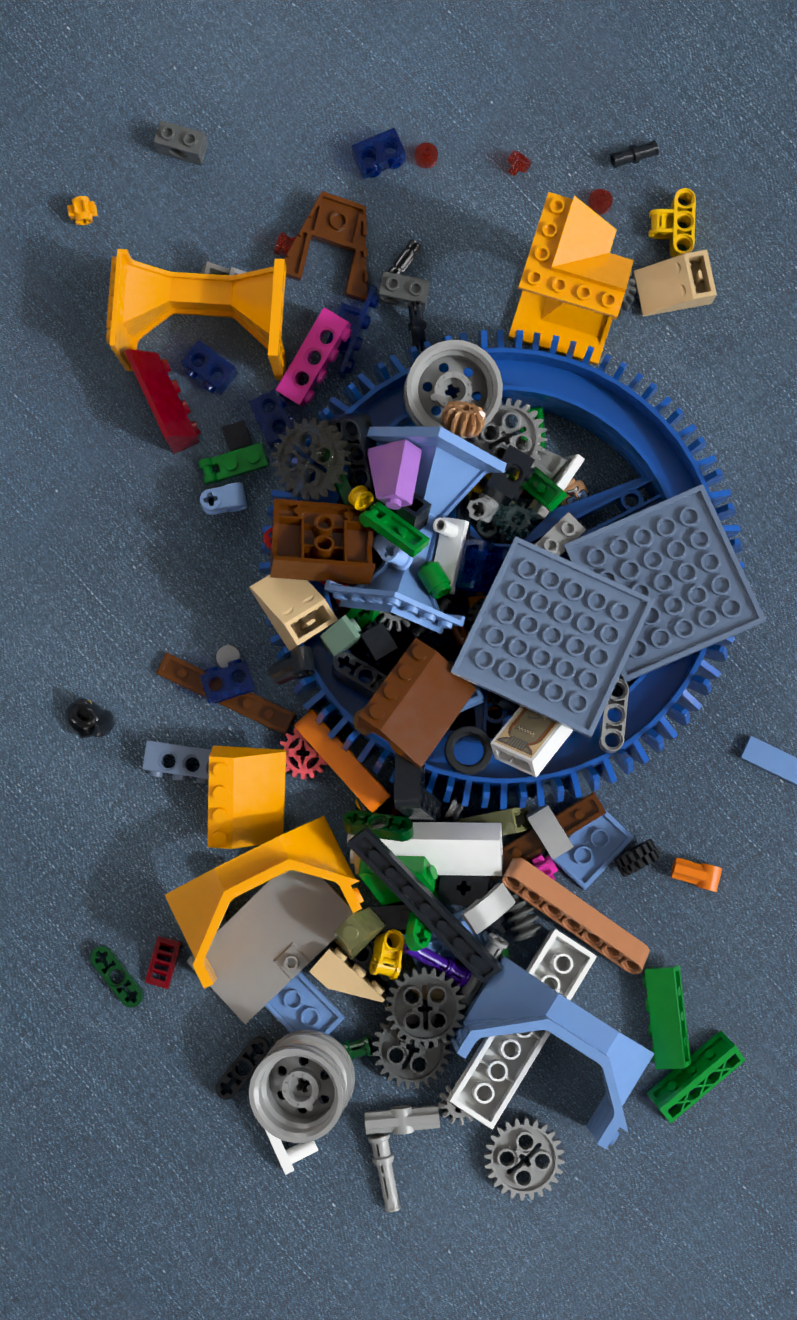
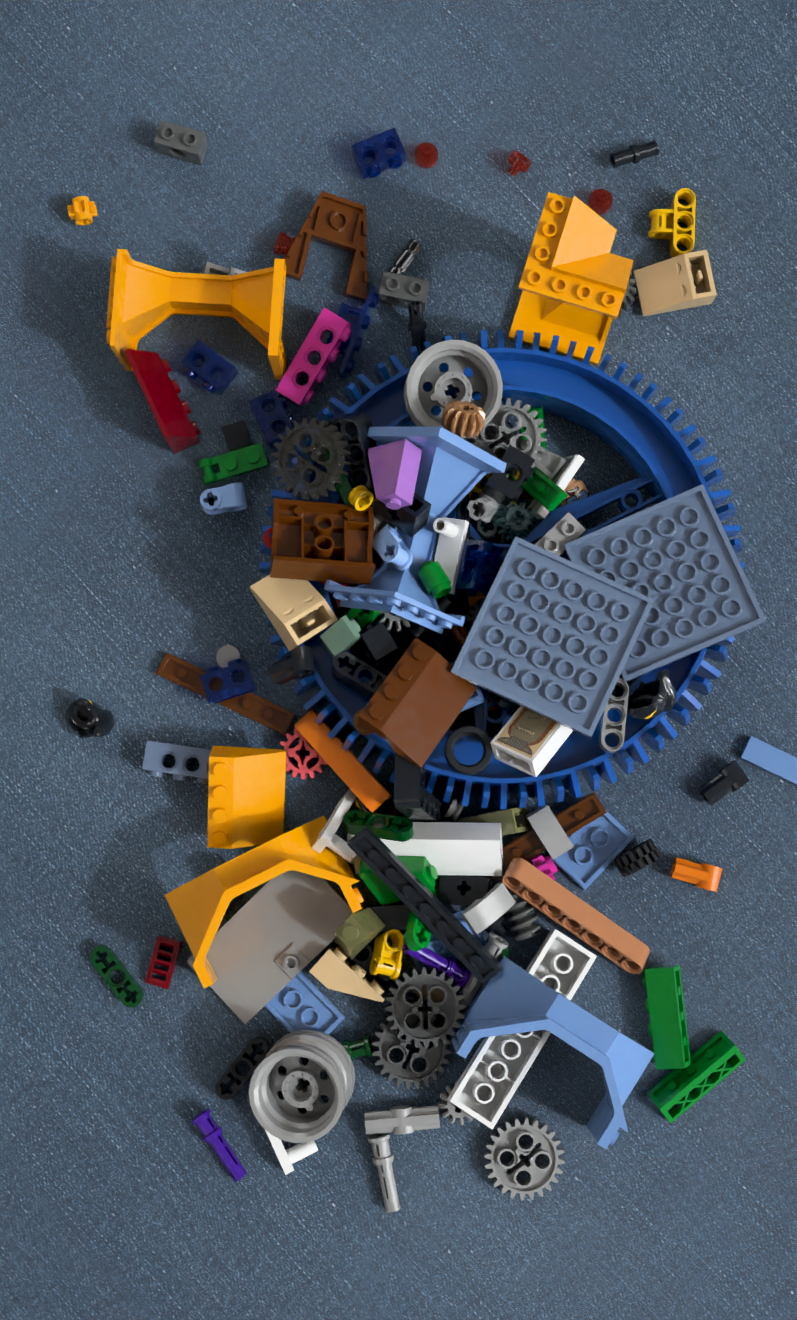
(213, 1135): none -> dark purple pin
(328, 837): none -> white piece
(394, 529): green plate -> none
(652, 697): none -> black hair
(728, 779): none -> black piece

